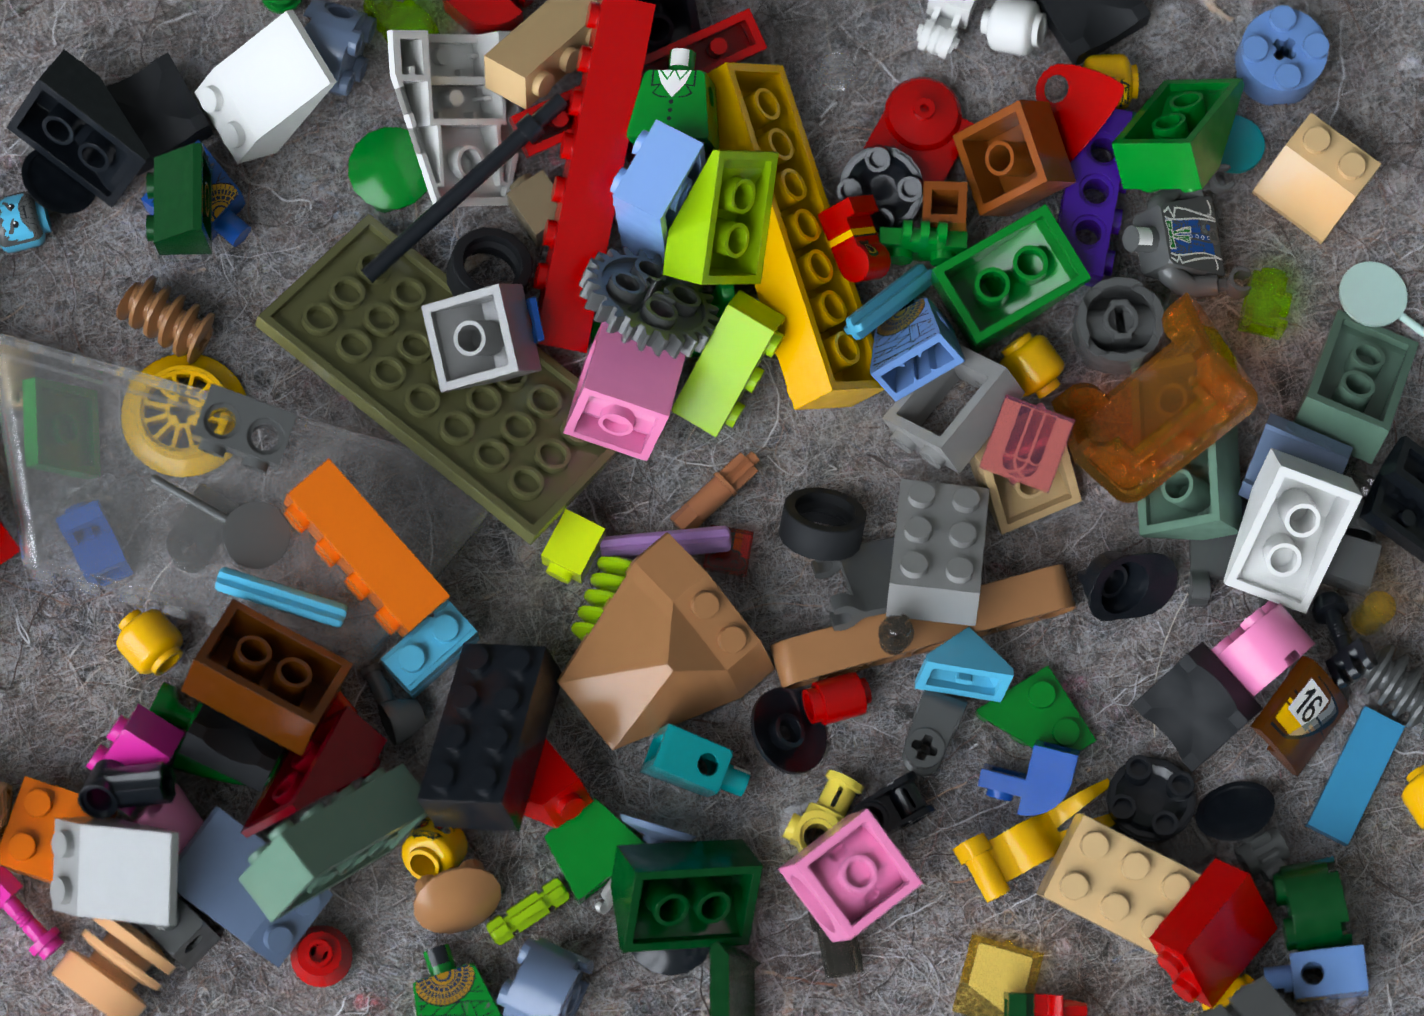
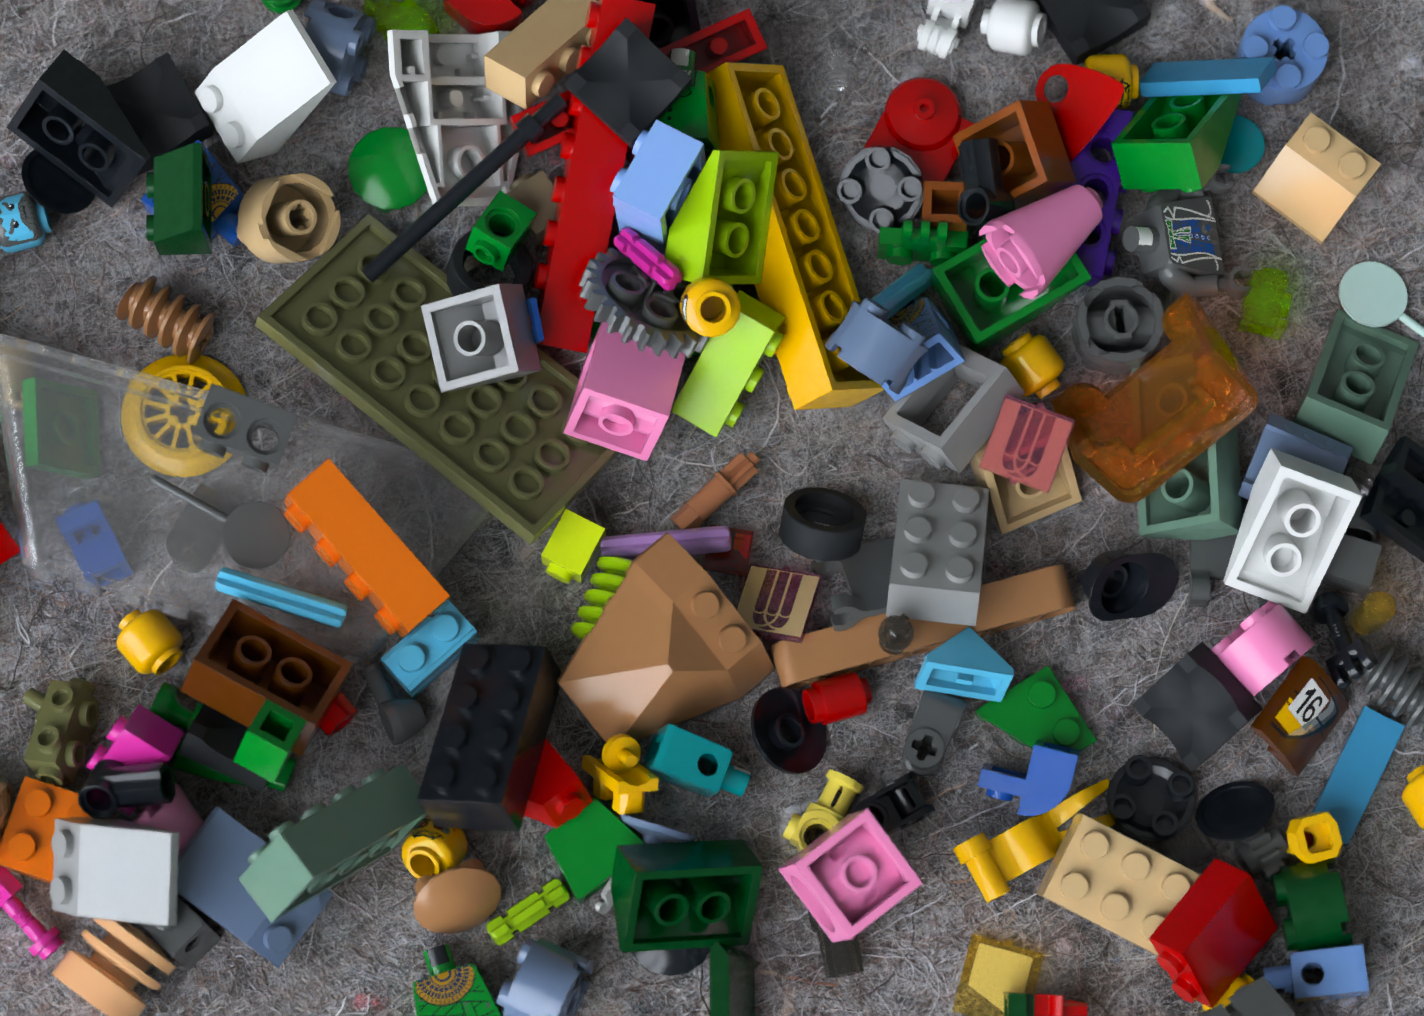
(61, 729): none -> olive brick
(269, 741): none -> green brick
(288, 218): none -> tan brick
(316, 970): red cone -> none
(335, 757): dark red slope -> none
(501, 216): none -> green brick
(620, 775): none -> yellow hips
(628, 83): none -> black brick
(648, 259): none -> dark pink axle
(710, 306): none -> yellow head
(778, 602): none -> piece
(855, 239): red leg -> none
(877, 345): none -> sand blue brick
(982, 182): none -> black piece
(1040, 237): none -> bright pink cone
(1207, 77): none -> dark azure tile
(1314, 837): none -> yellow rock

